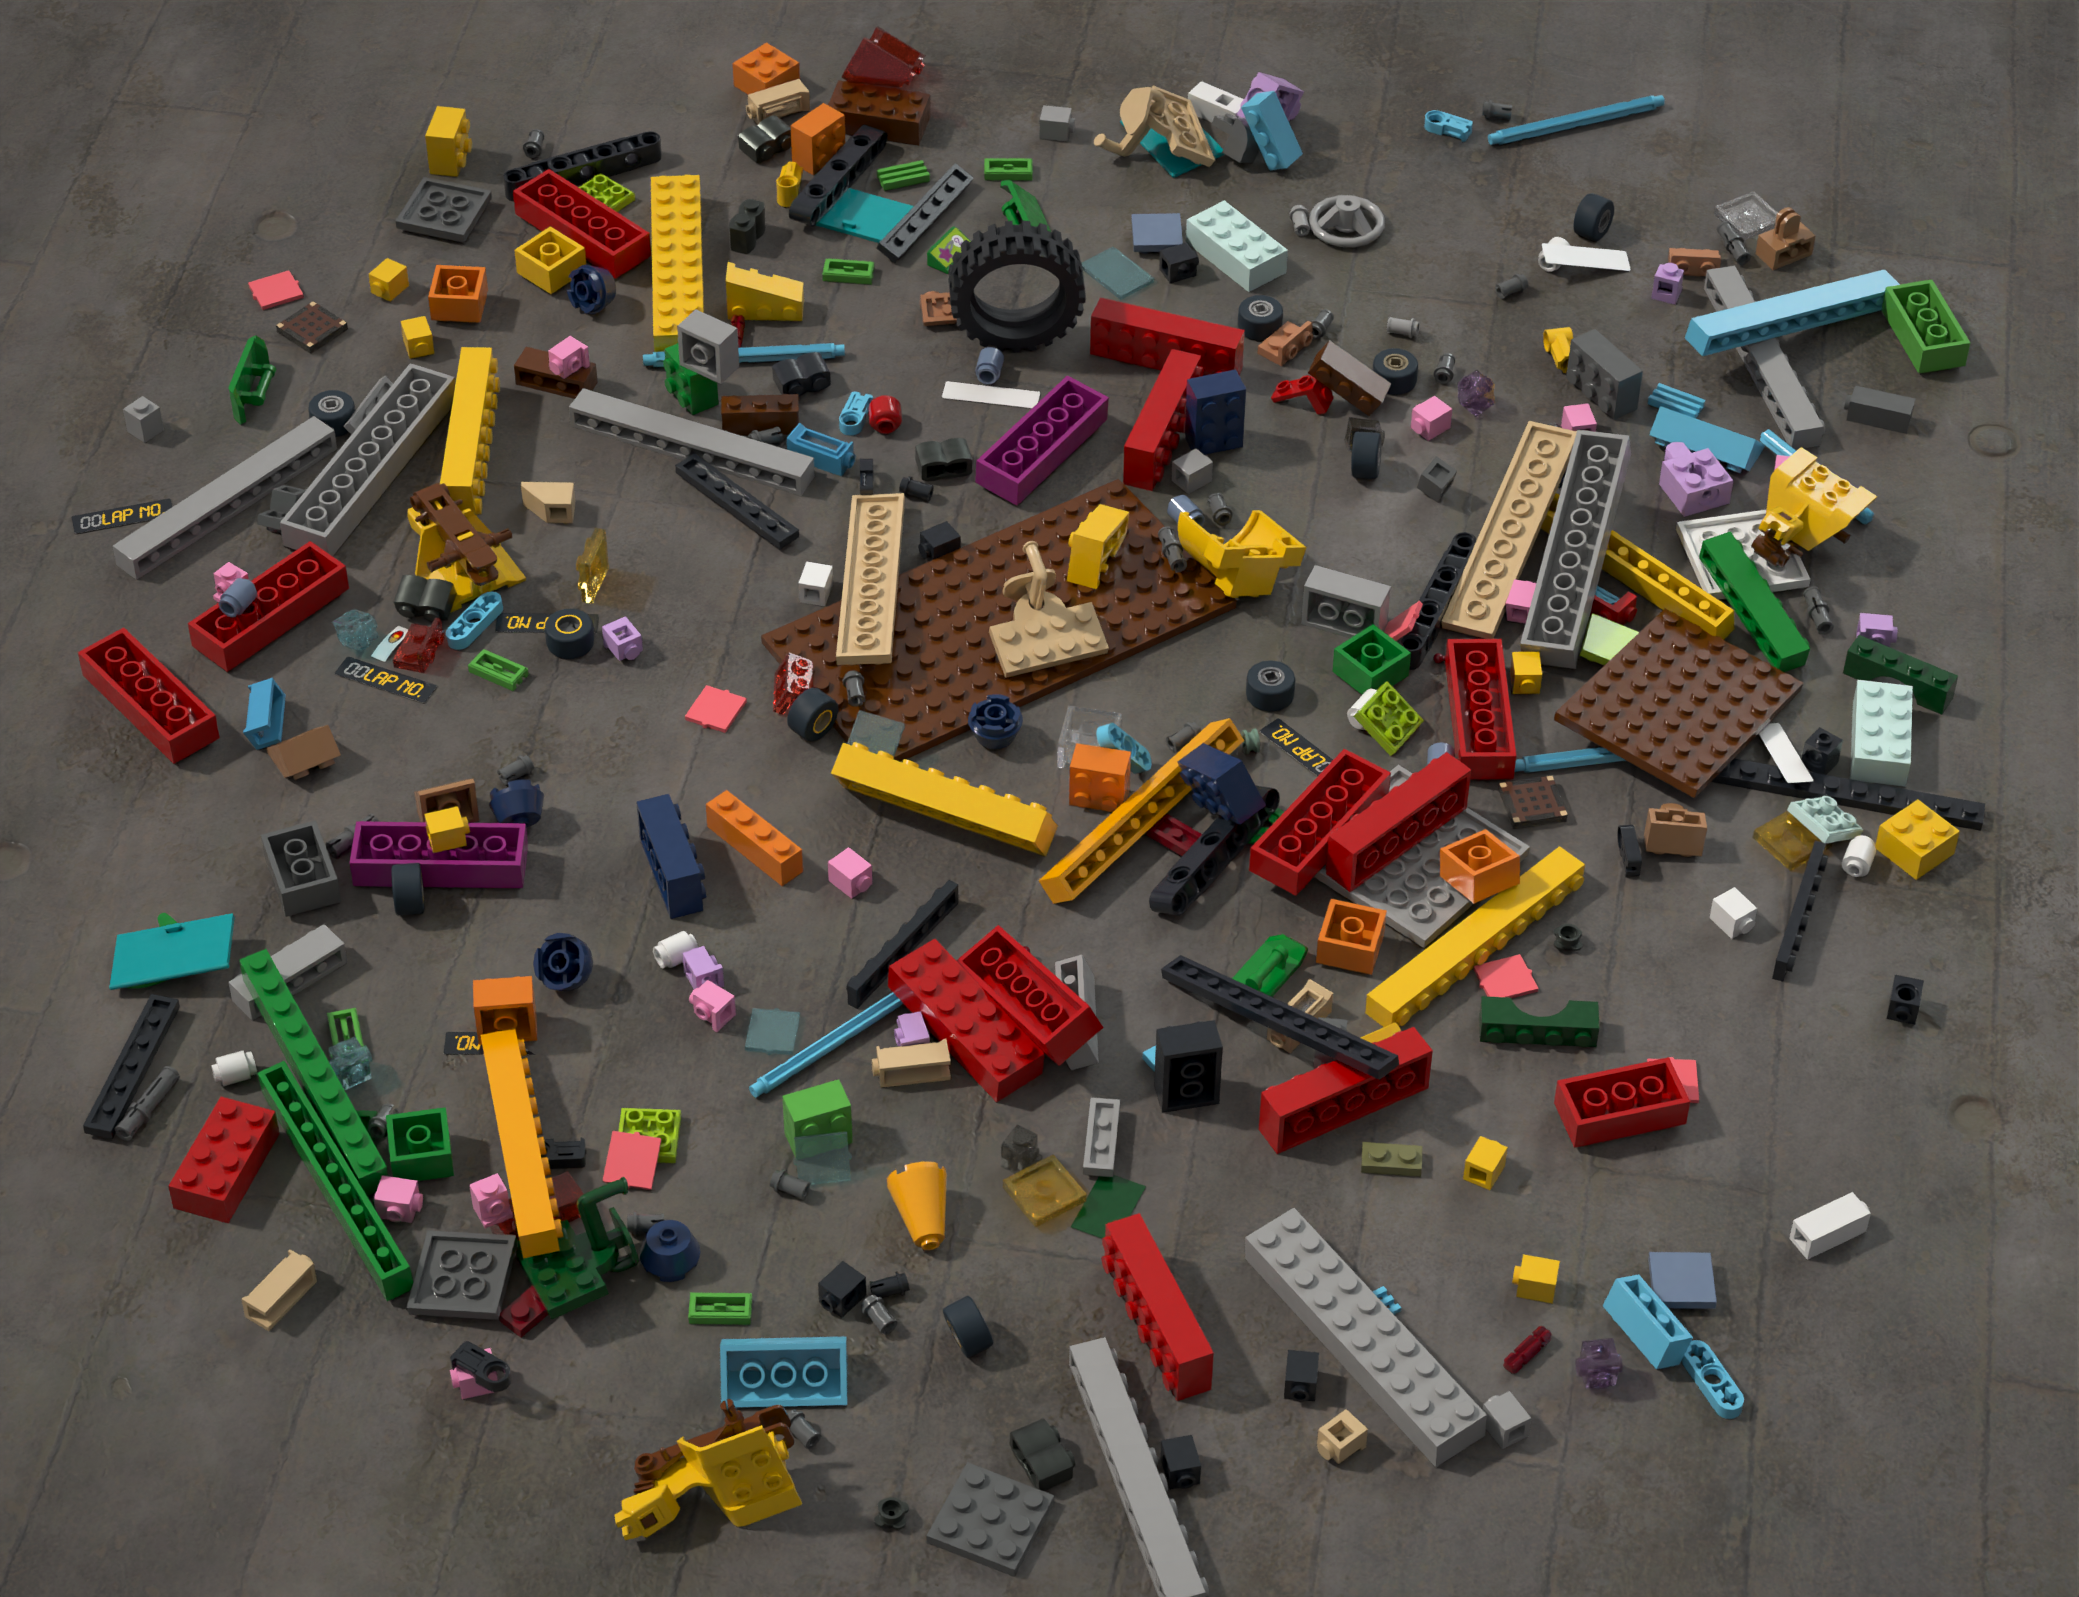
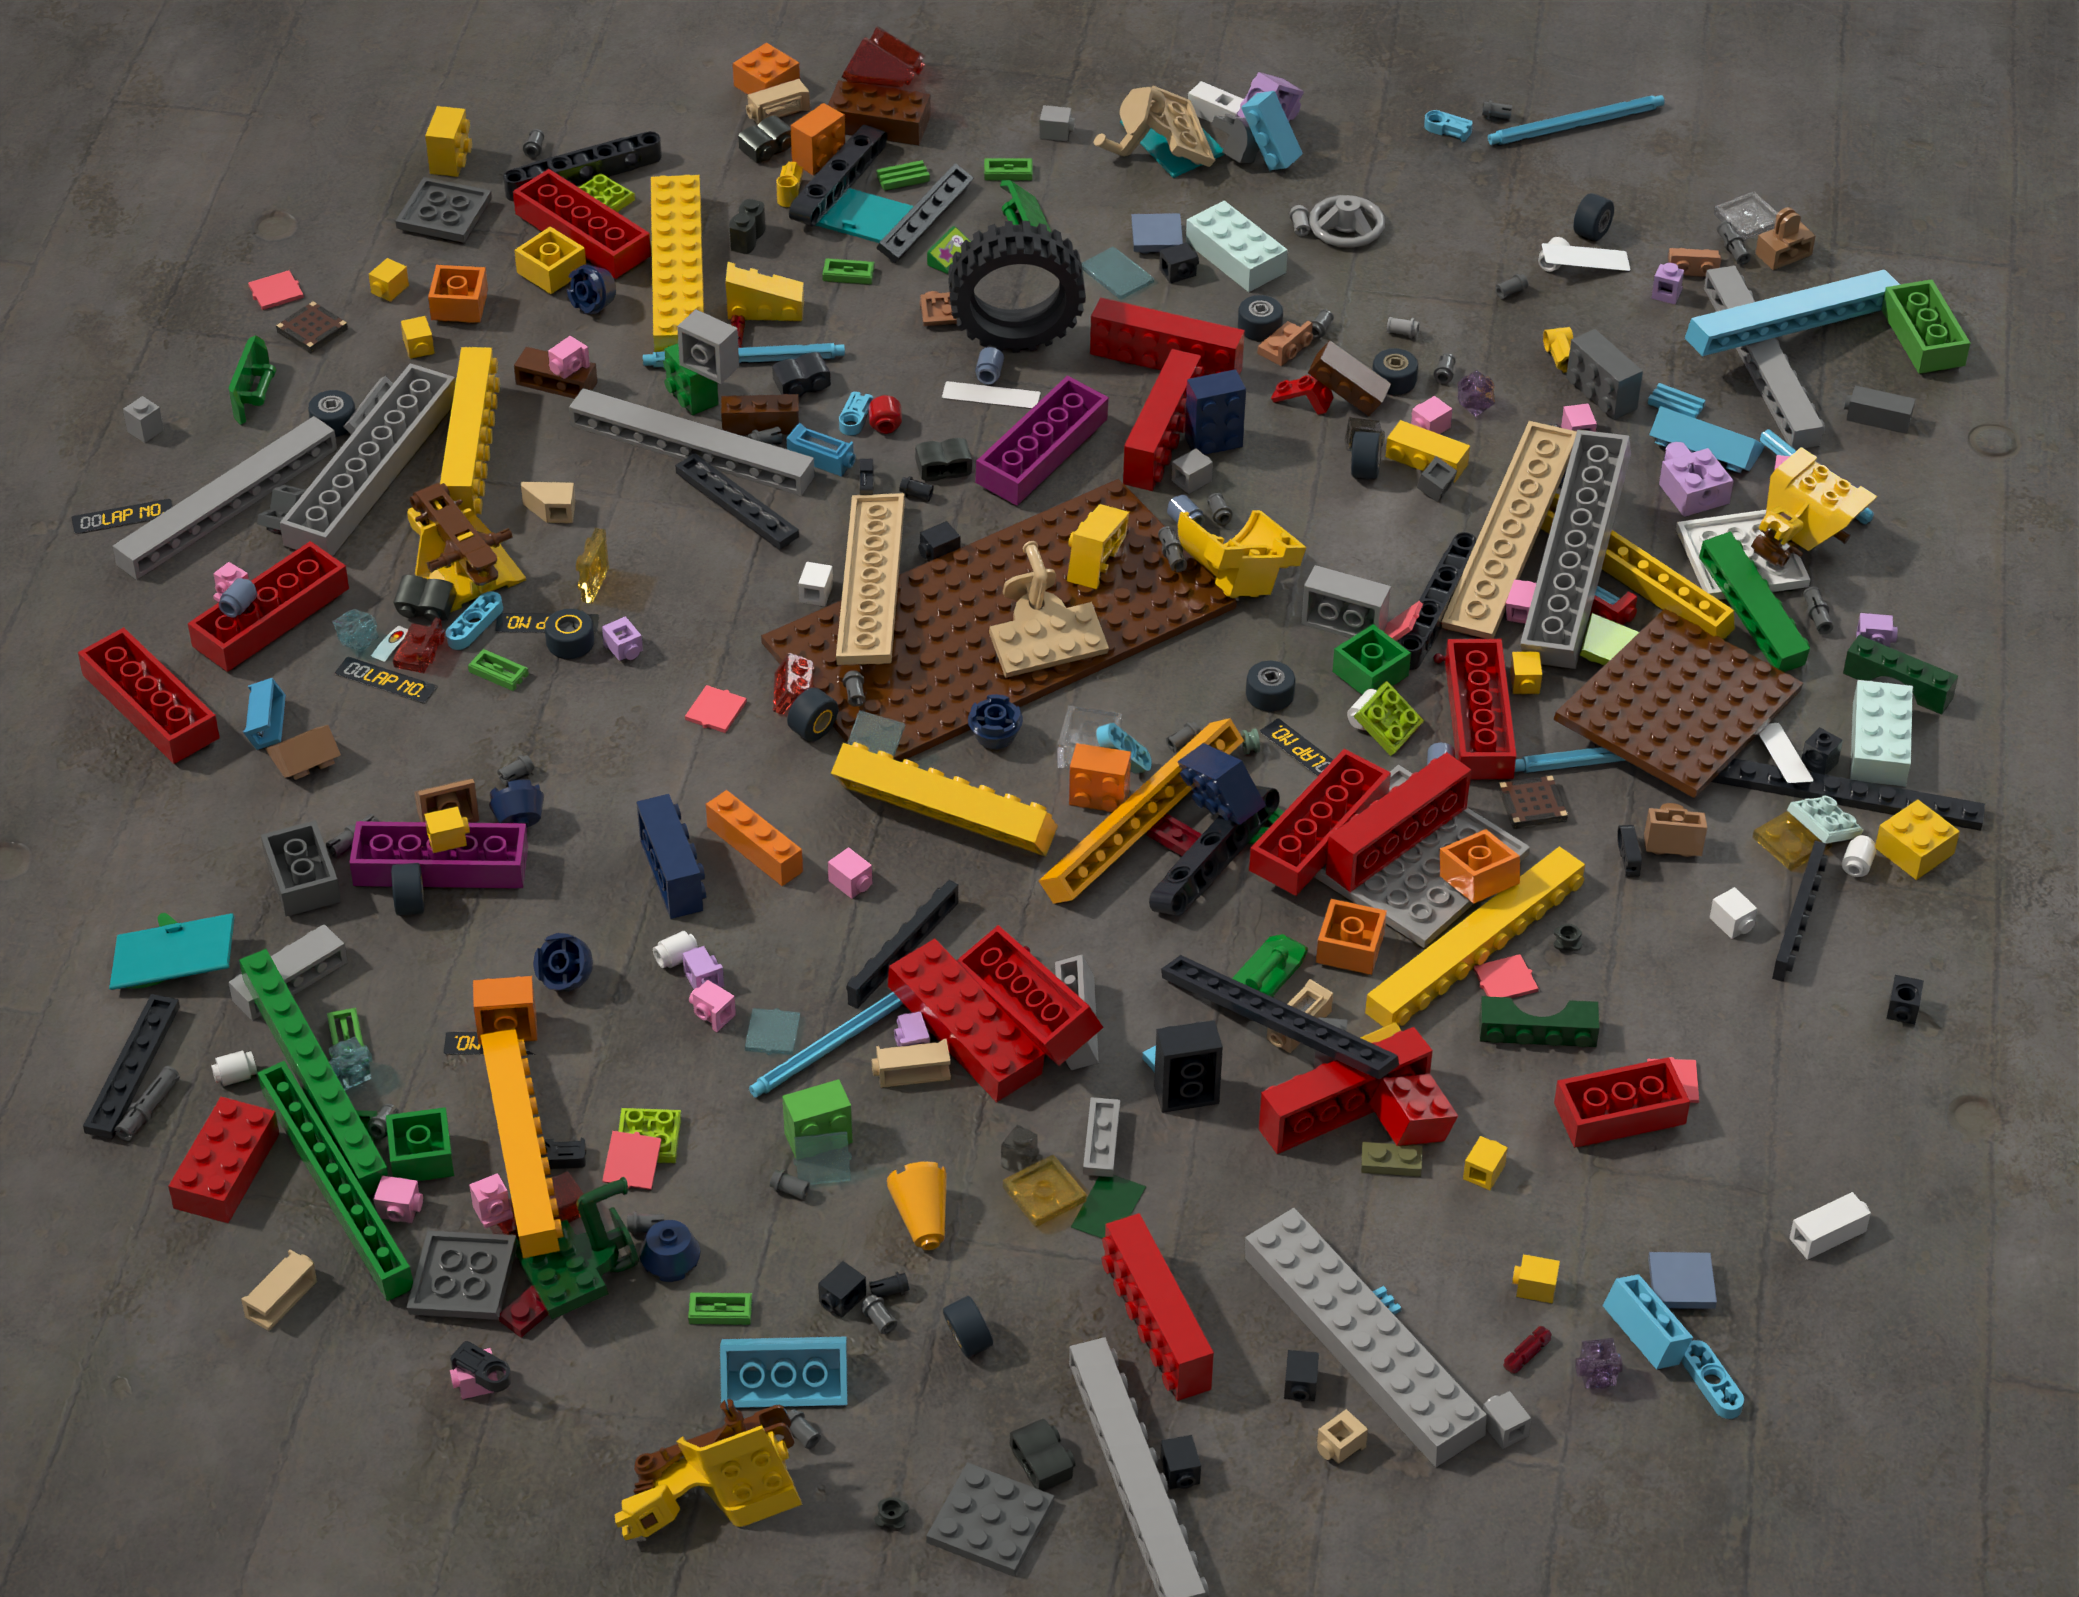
(1413, 1109): none -> red brick
(1419, 447): none -> yellow brick

